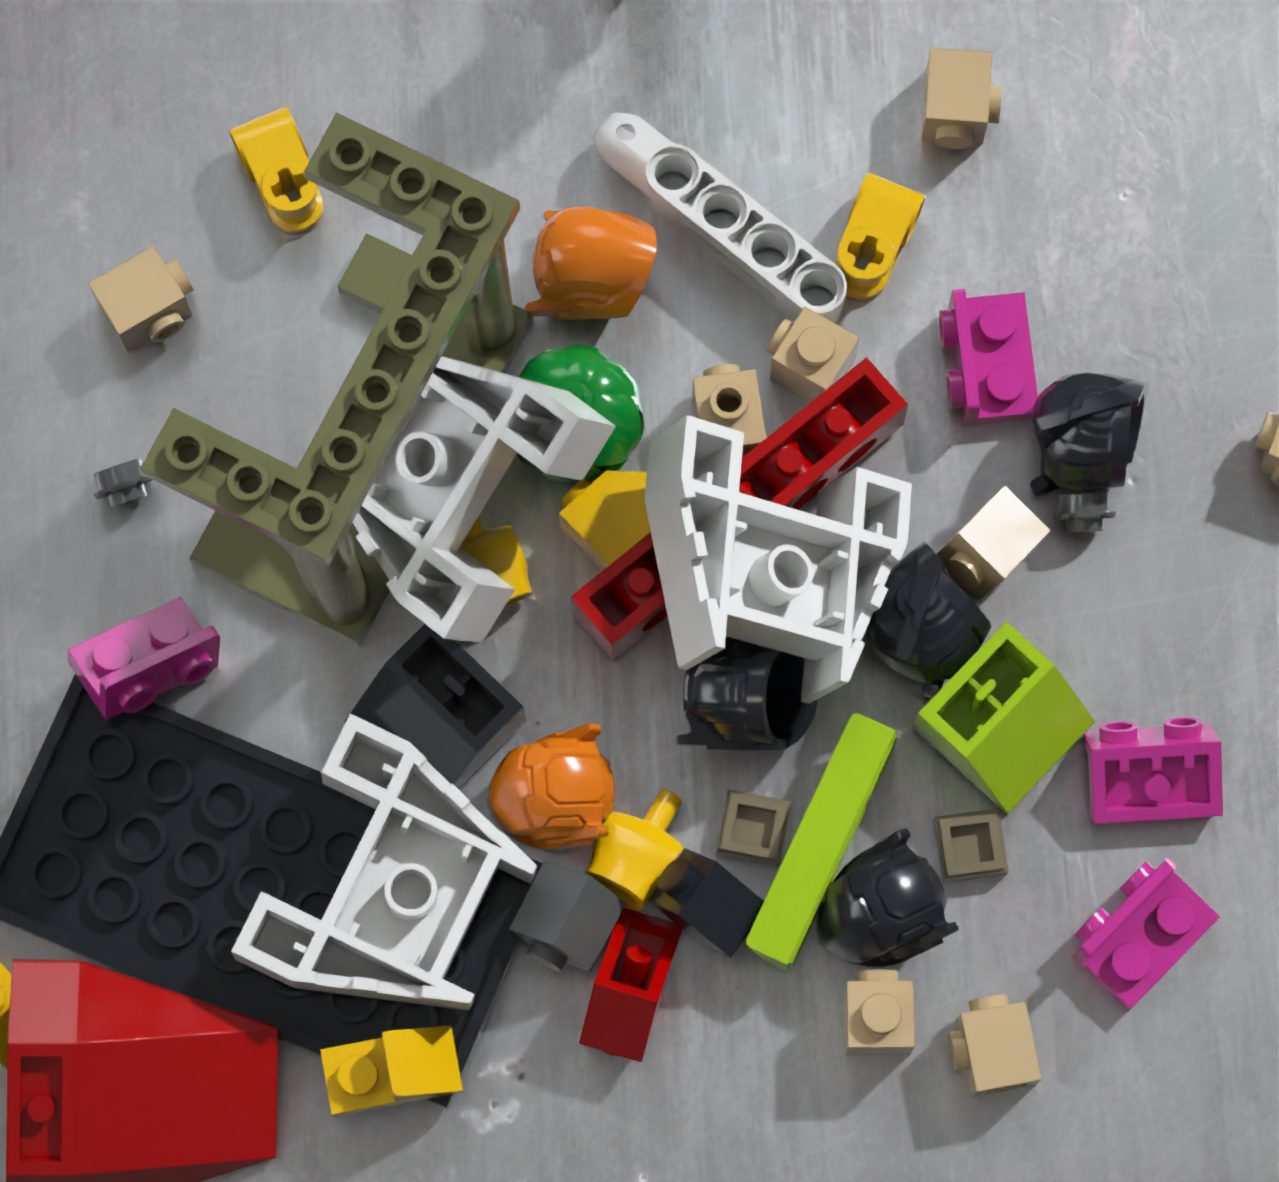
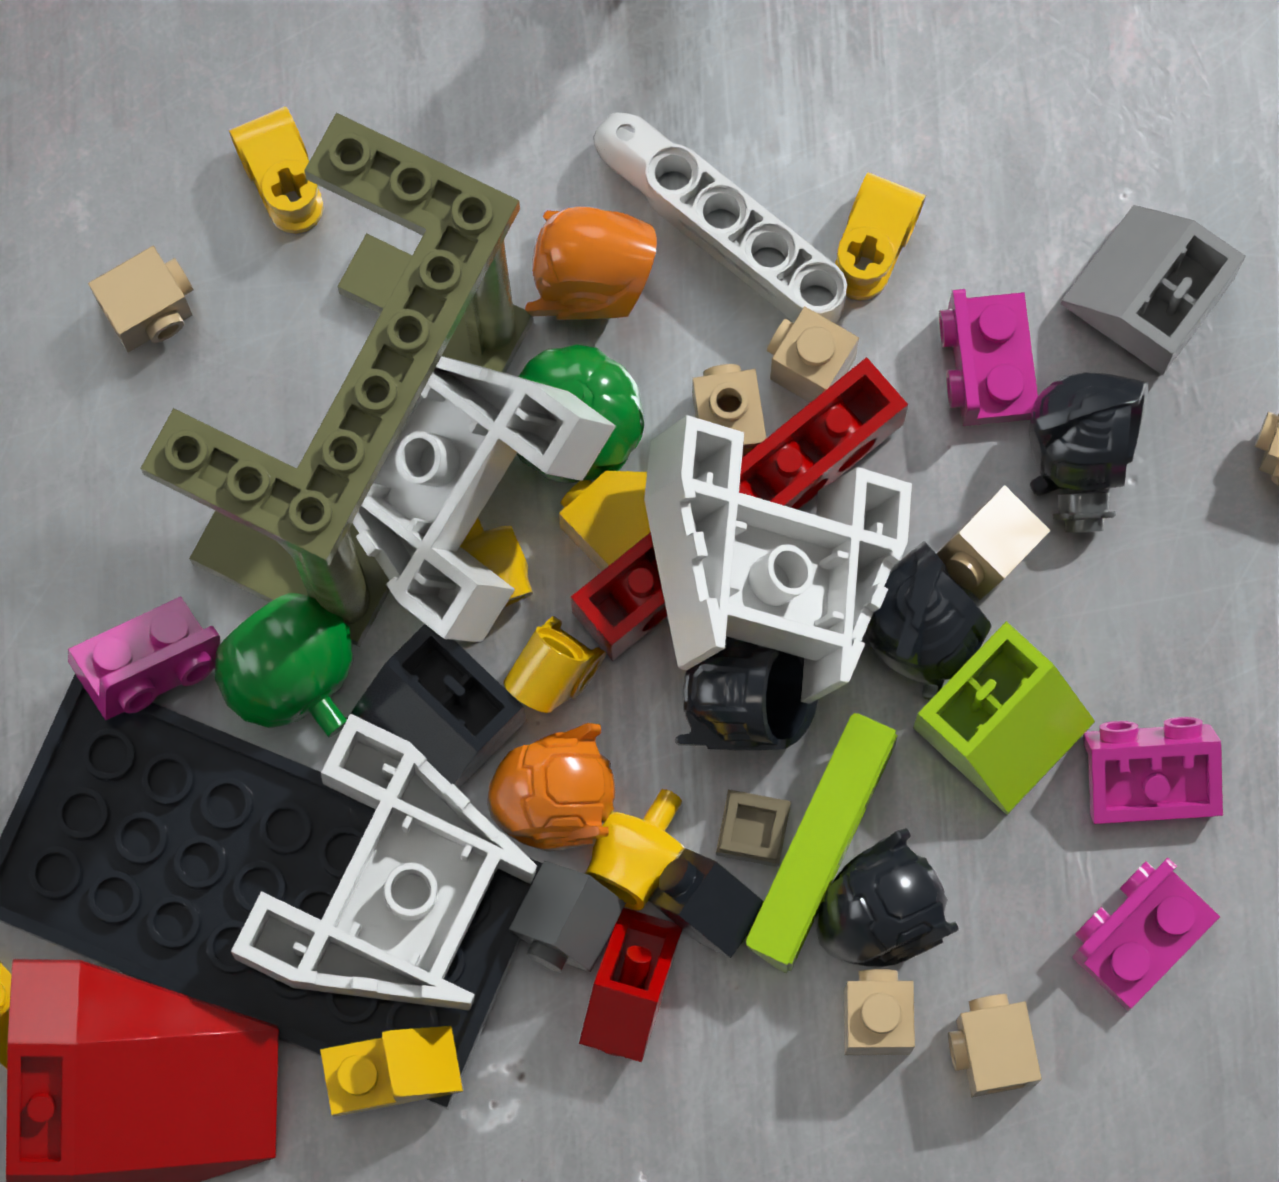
(122, 483): dark grey plate -> none
(286, 664): none -> green piece
(552, 668): none -> yellow piece
(959, 97): tan brick -> none
(970, 845): dark tan tile -> none
(1154, 284): none -> light grey slope

